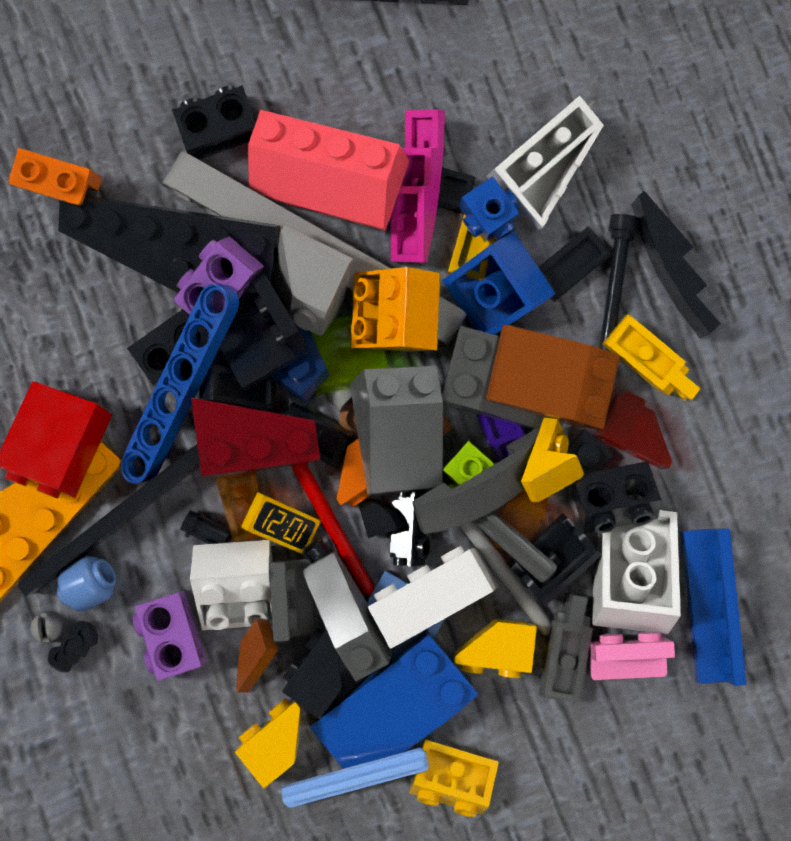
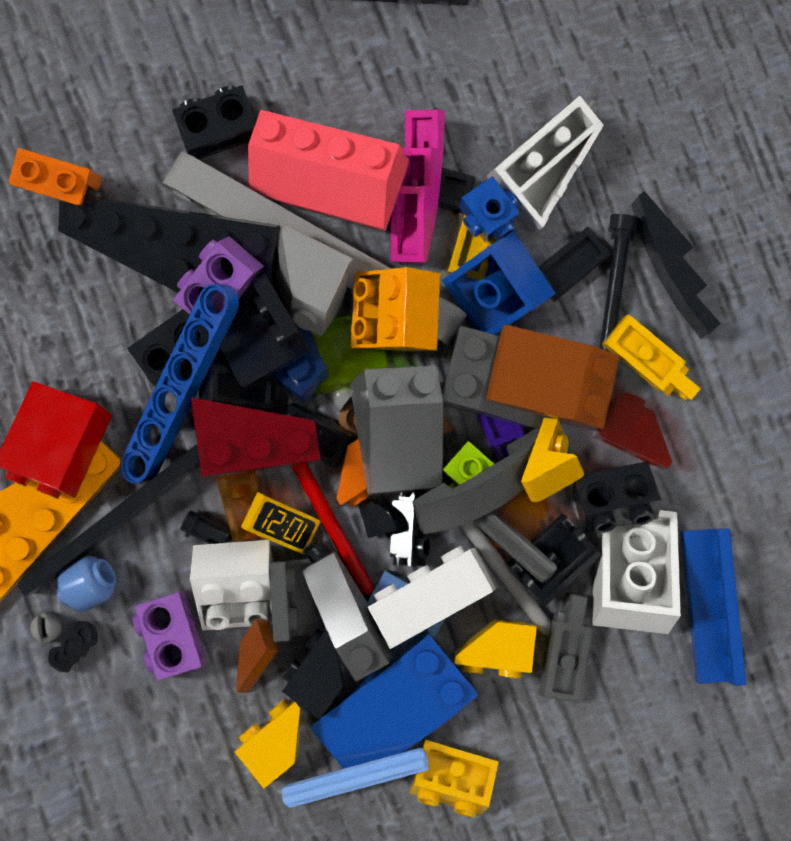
(590, 452): black plate -> none
(630, 658): bright pink bracket -> none

